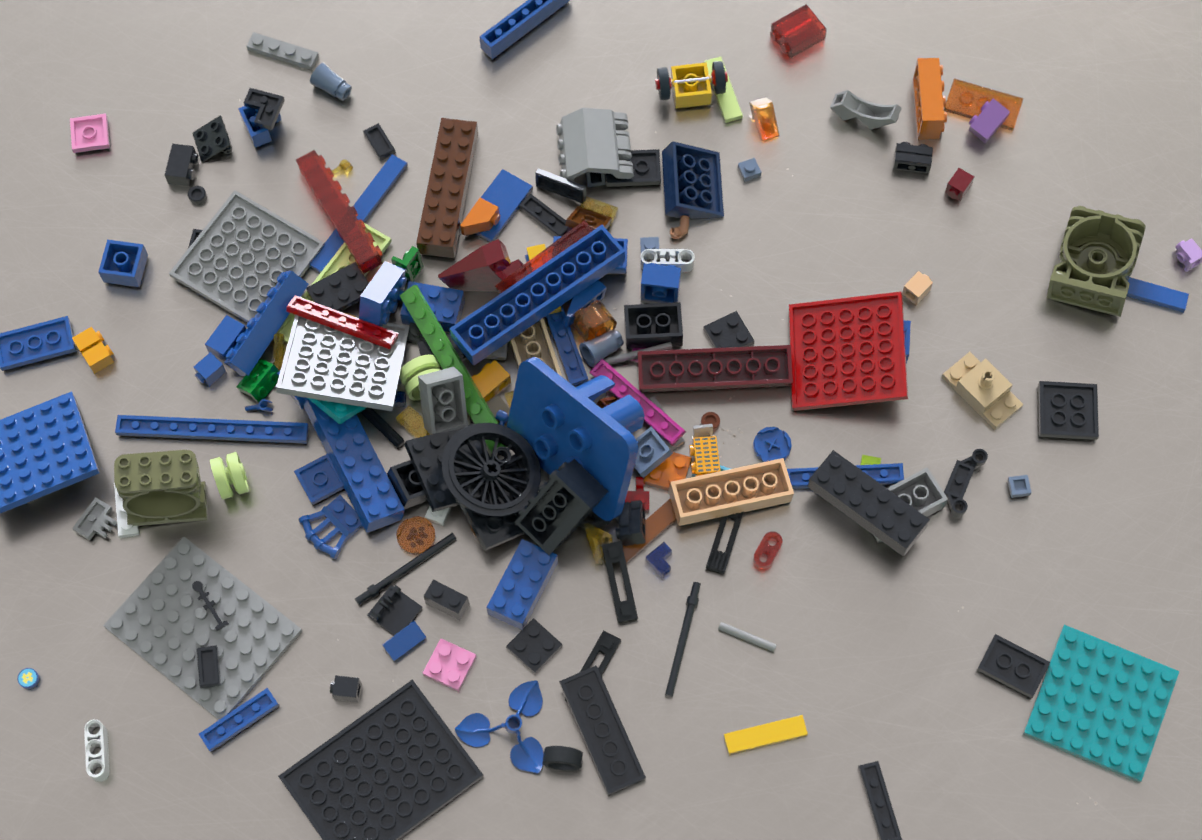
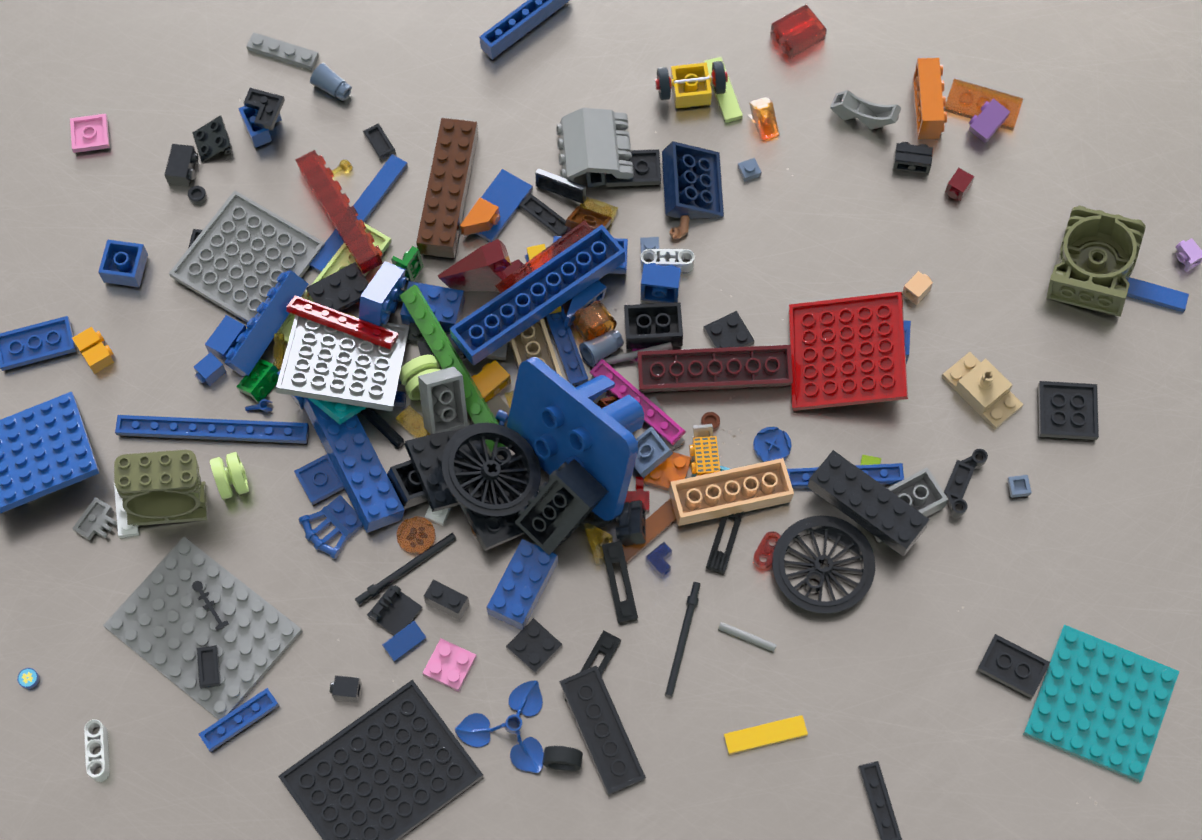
(839, 532): none -> black piece

